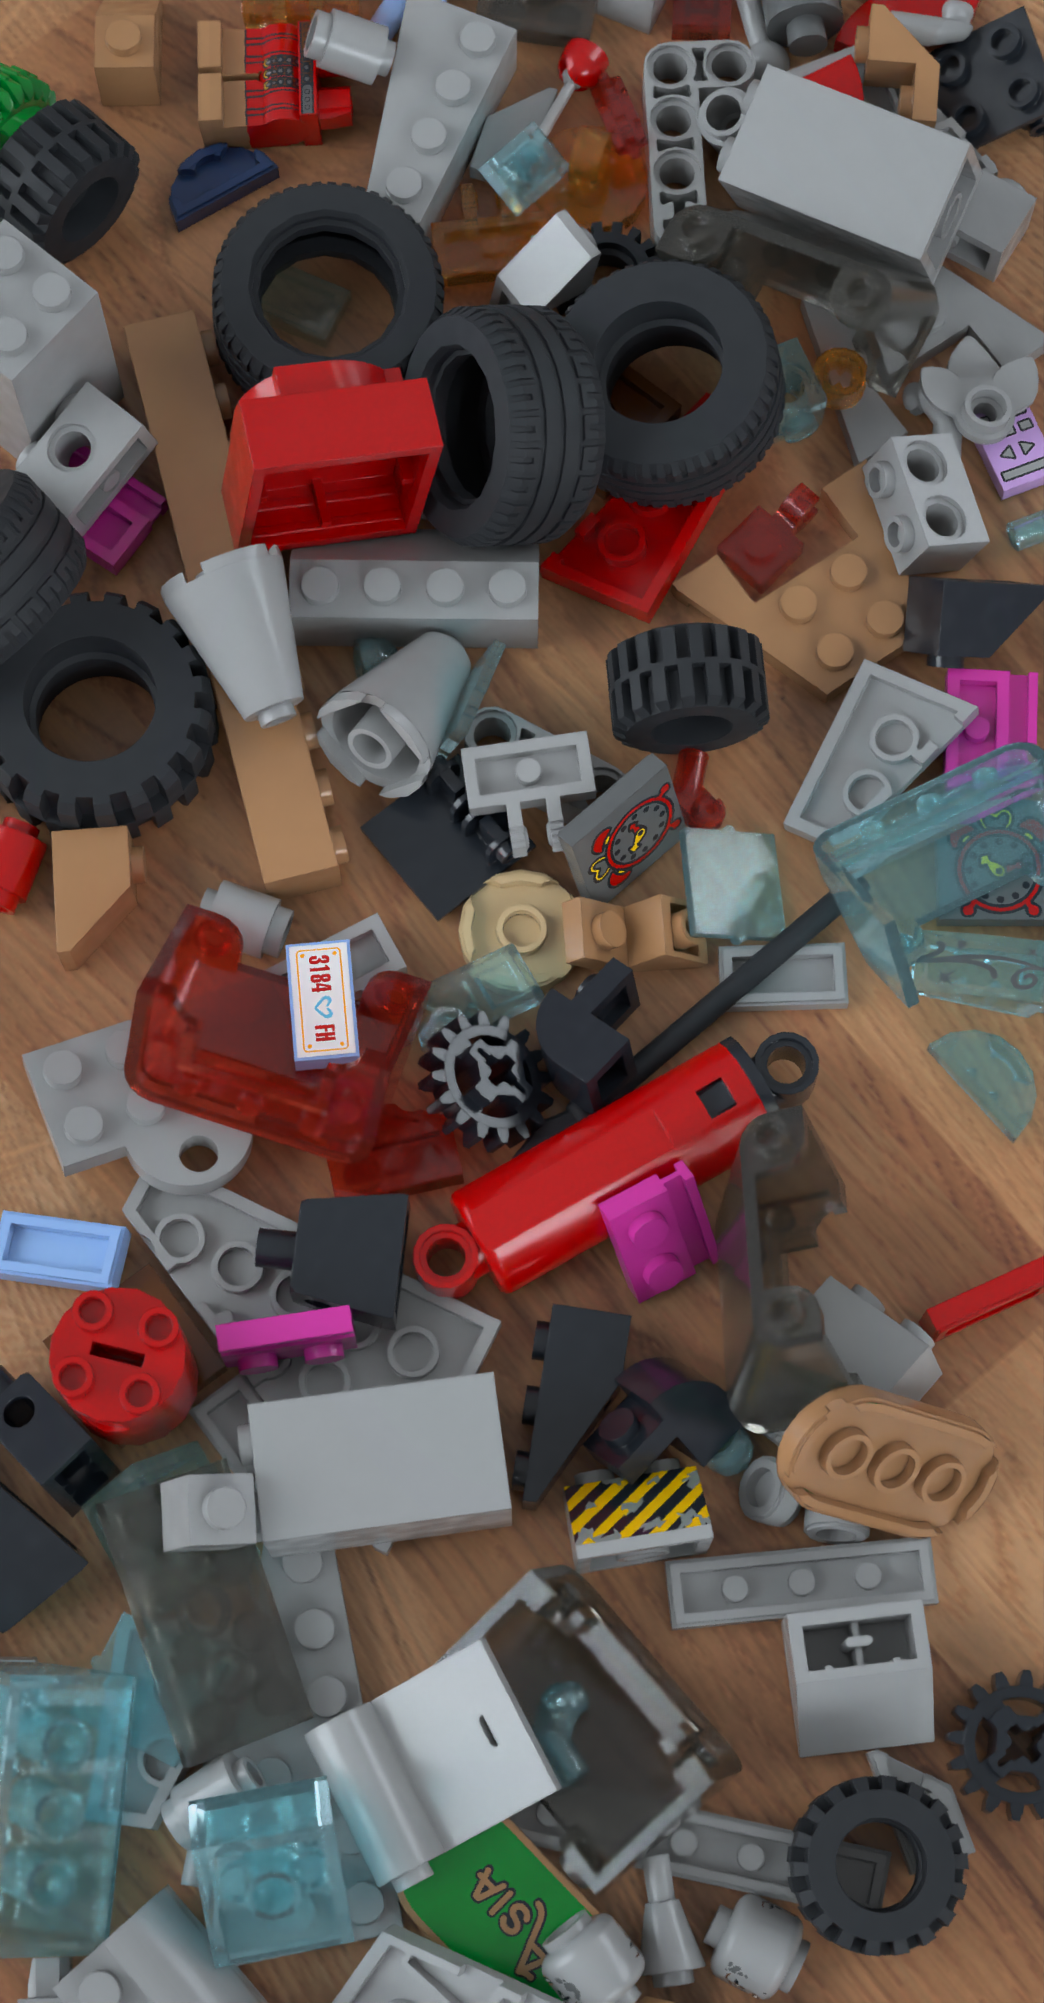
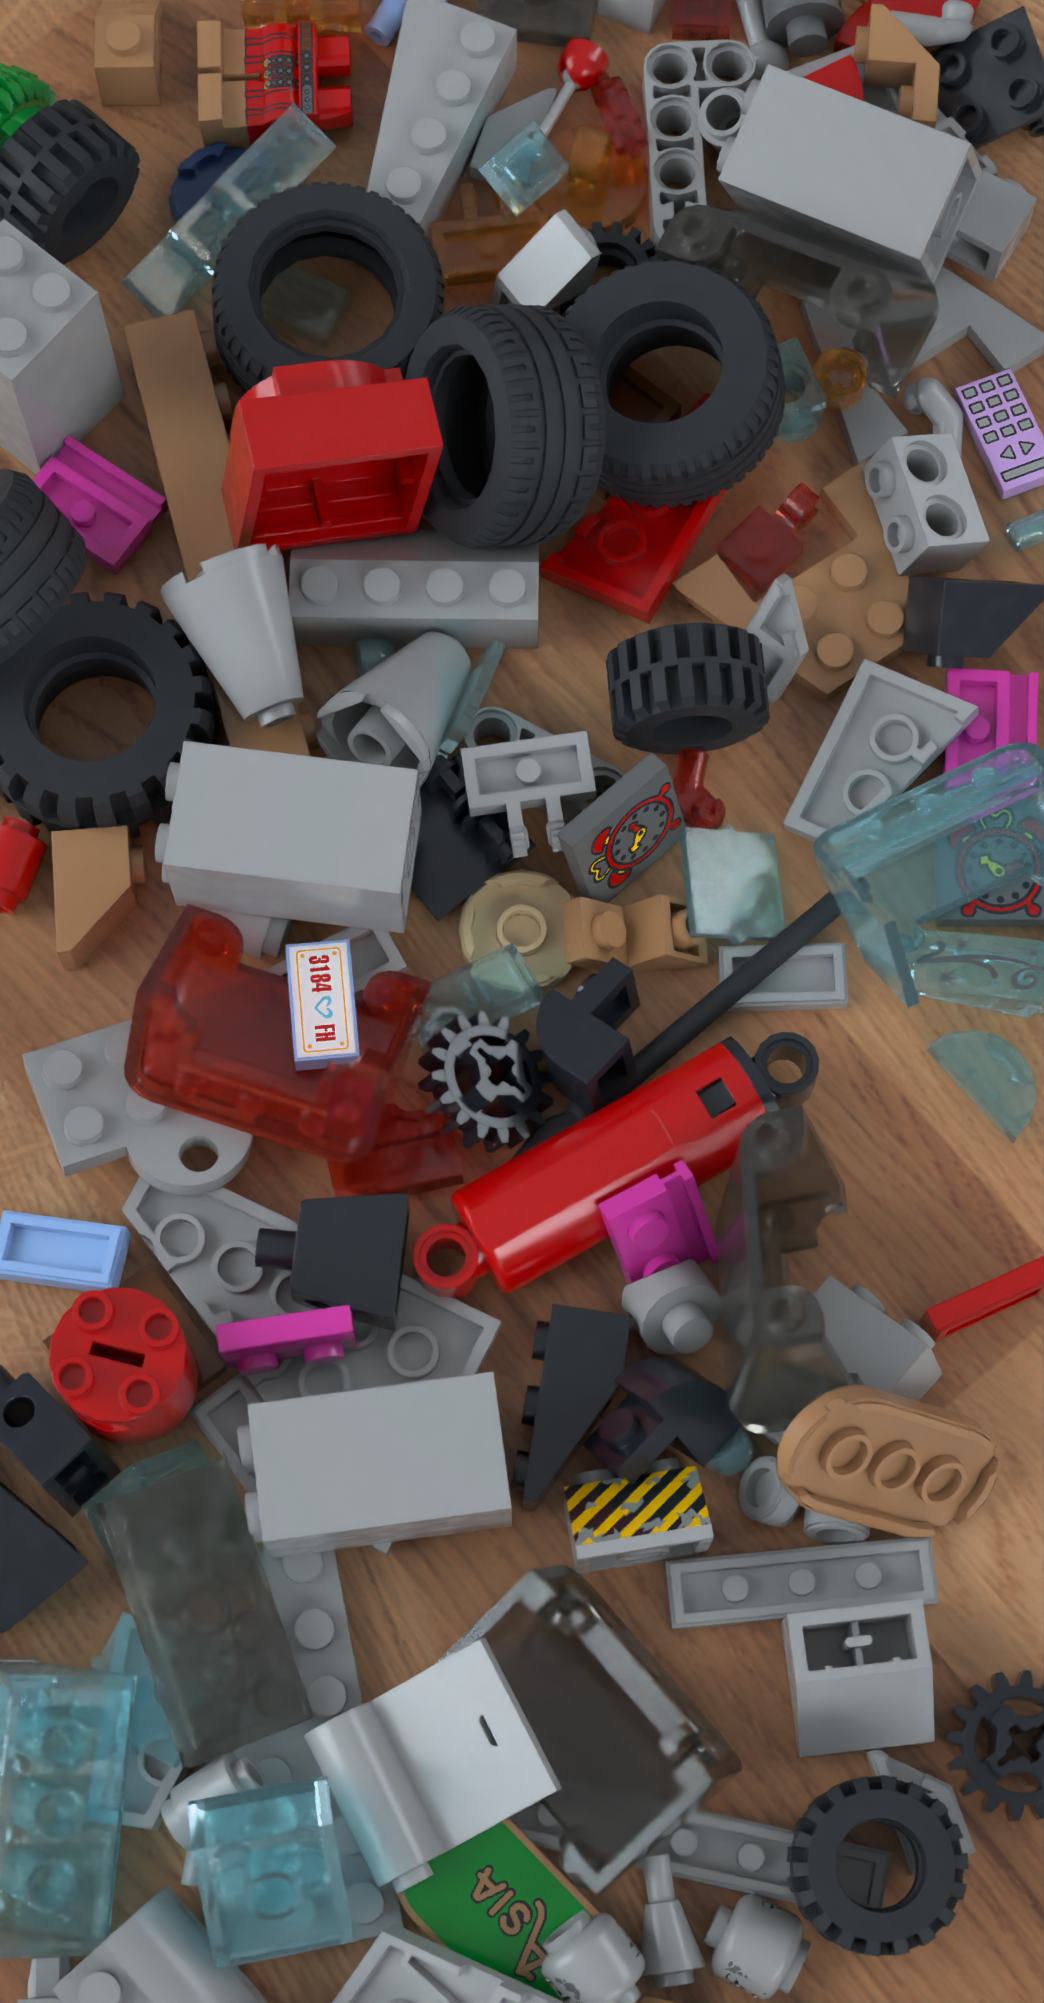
(117, 451): light grey brick -> none
(190, 249): none -> clear light blue slope
(208, 1512): light grey brick -> none
(291, 836): none -> light grey brick
(349, 45): light grey brick -> none
(554, 1726): clear light blue arm -> none
(673, 1308): none -> light grey piece
(781, 634): none -> light grey tile
(978, 385): light grey plate -> none

